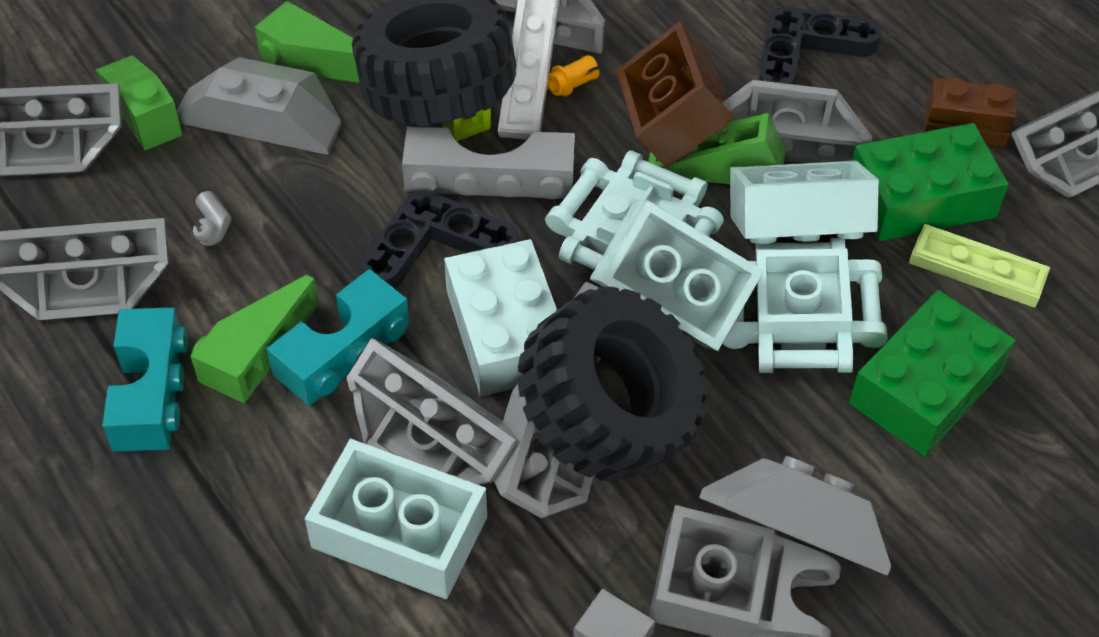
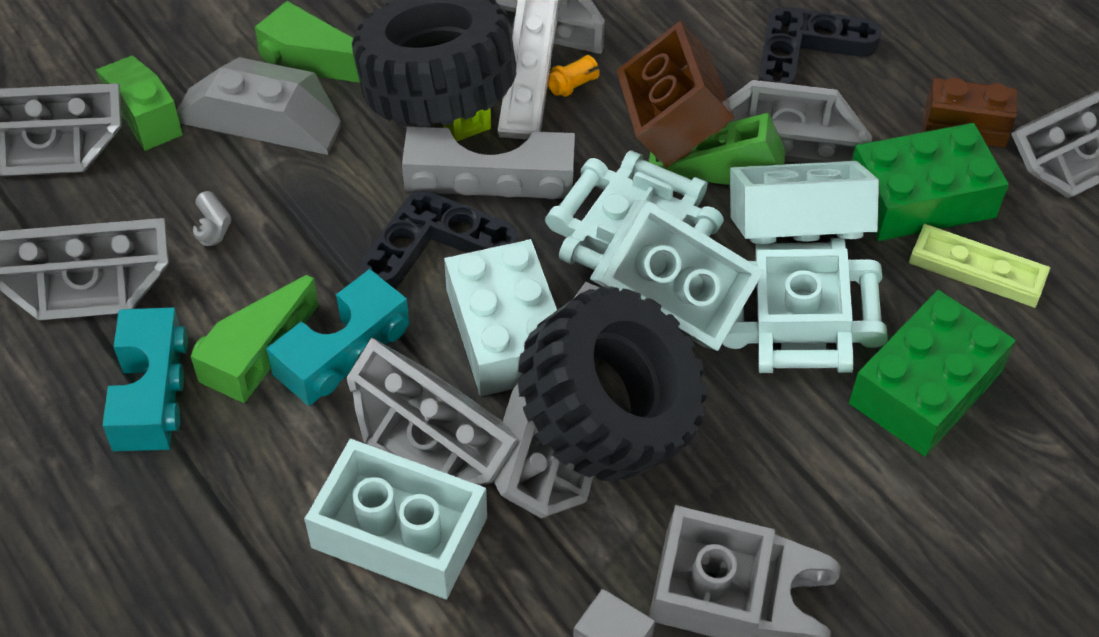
(804, 508): light grey wedge -> none

